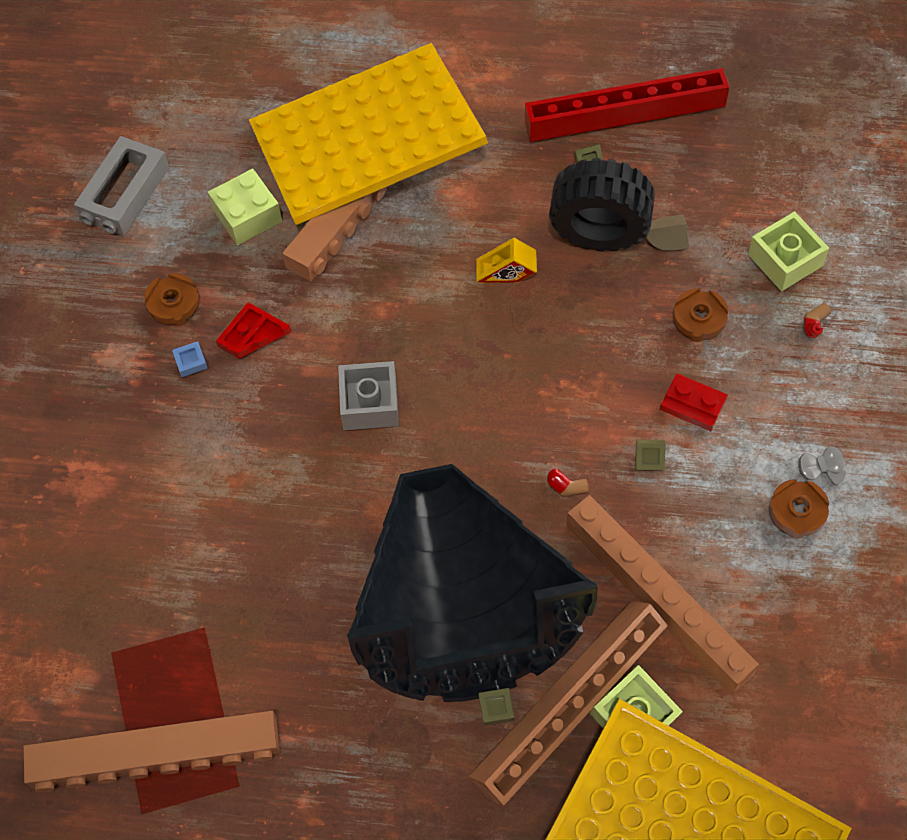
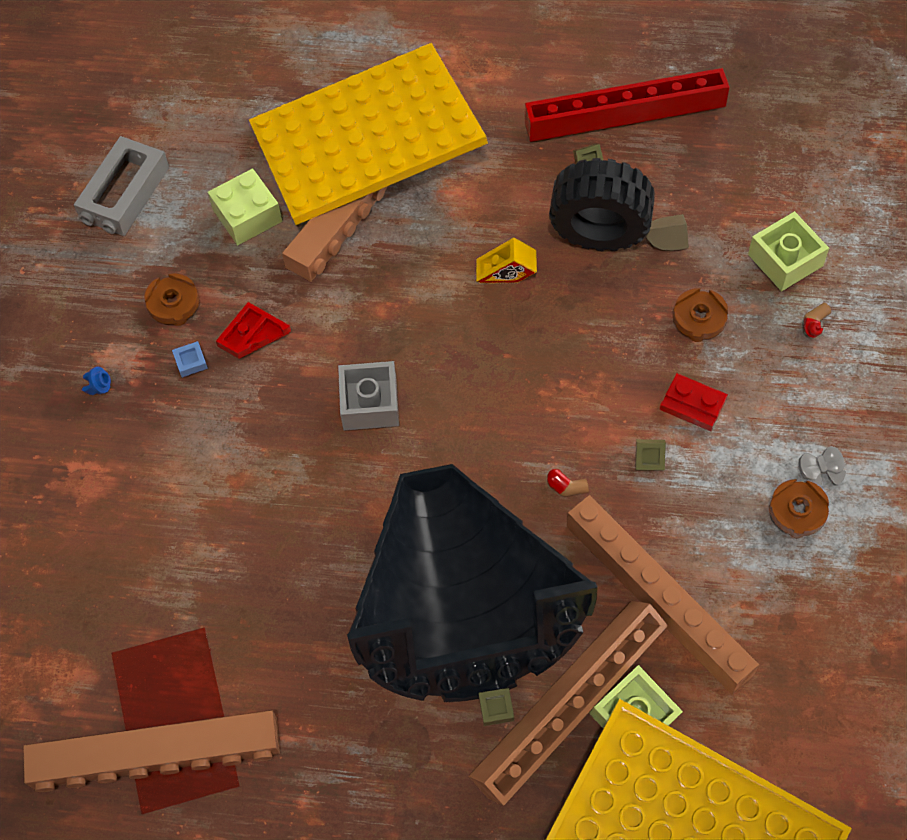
(98, 380): none -> blue plate

